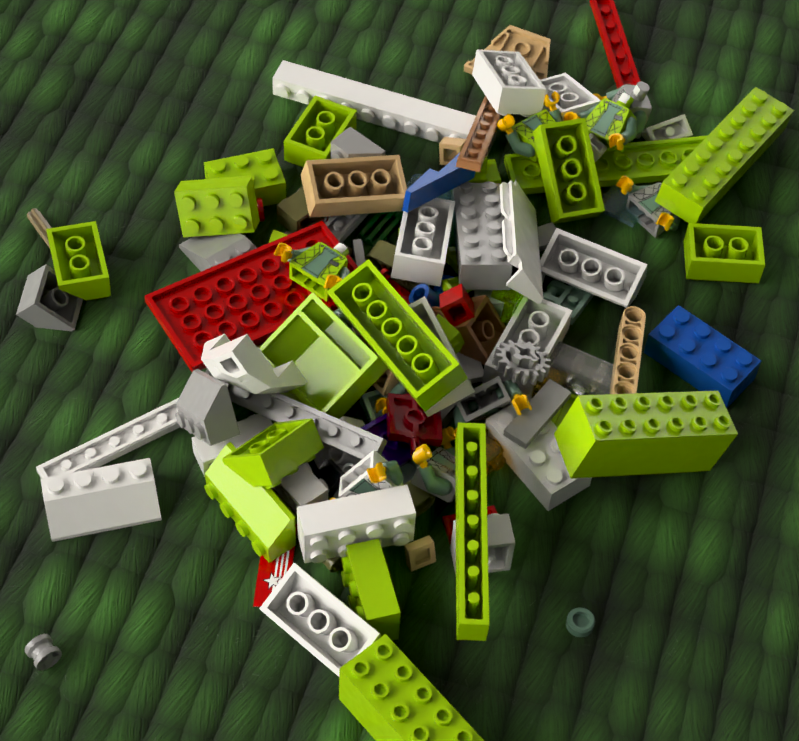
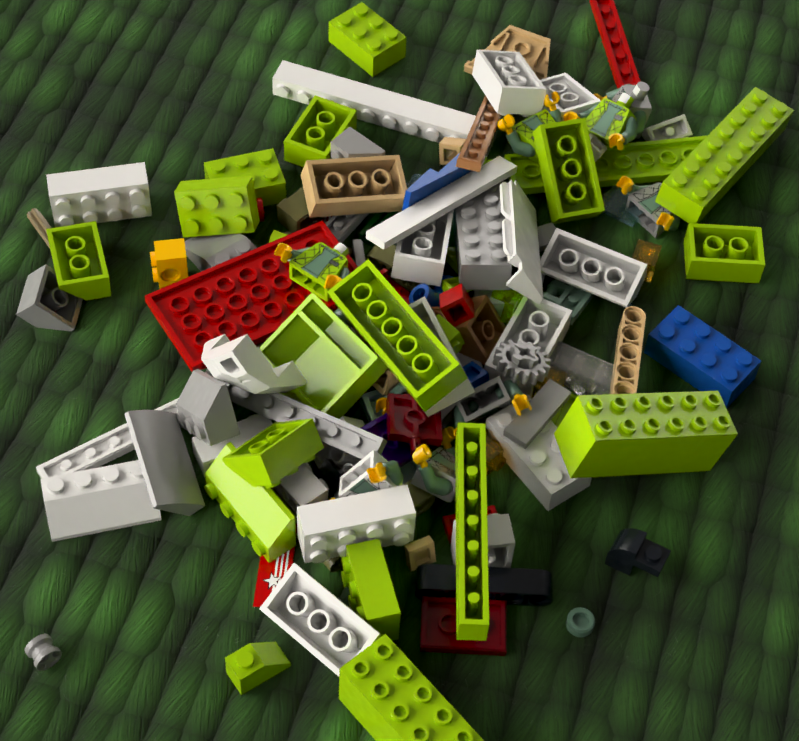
(99, 194): none -> white brick
(164, 461): none -> light grey slope
(170, 261): none -> yellow brick
(255, 664): none -> lime slope
(367, 39): none -> lime brick
(439, 628): none -> dark red tile
(440, 203): none -> white tile
(476, 374): none -> blue plate
(513, 585): none -> black beam
(633, 550): none -> black brick
(649, 254): none -> clear yellow brick

